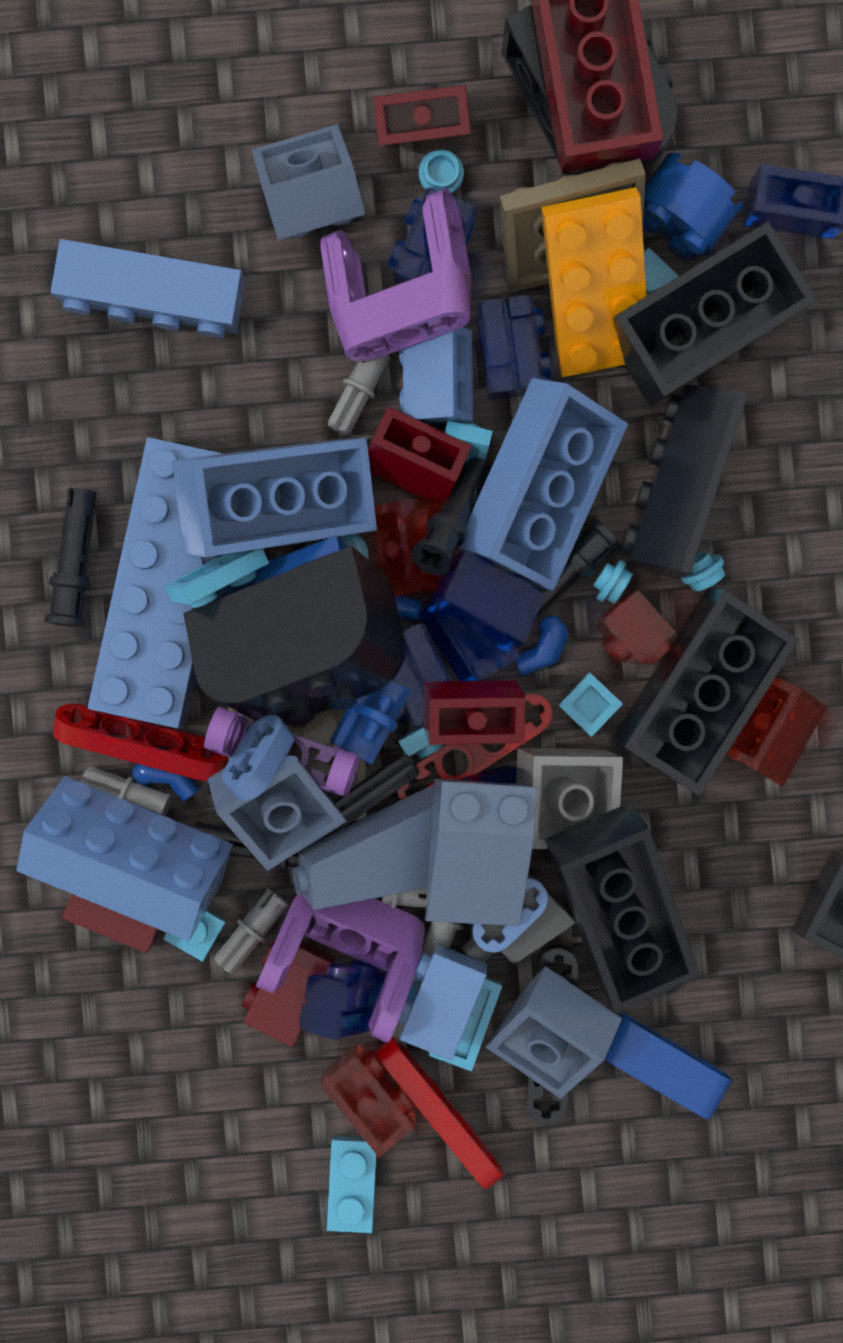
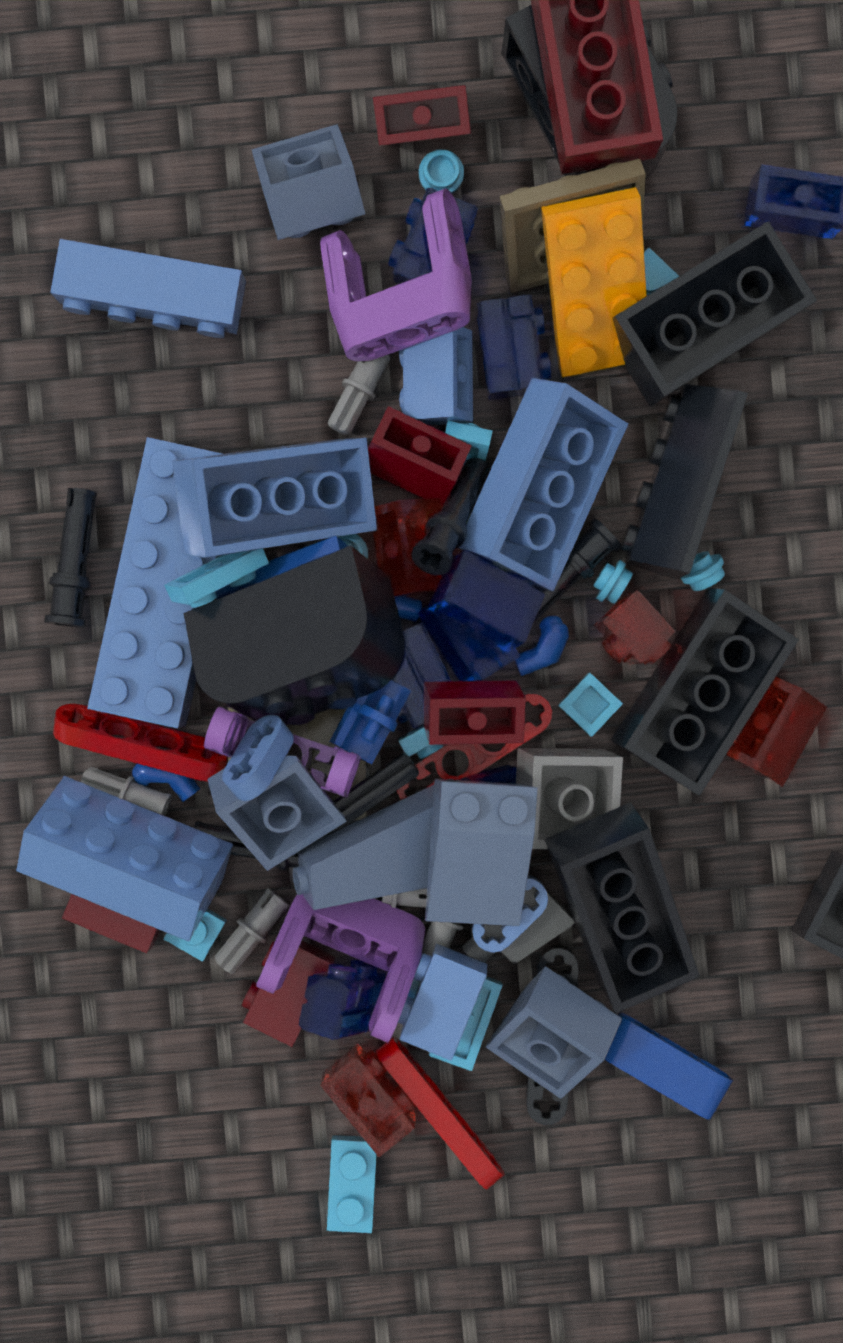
(688, 206): blue brick -> none

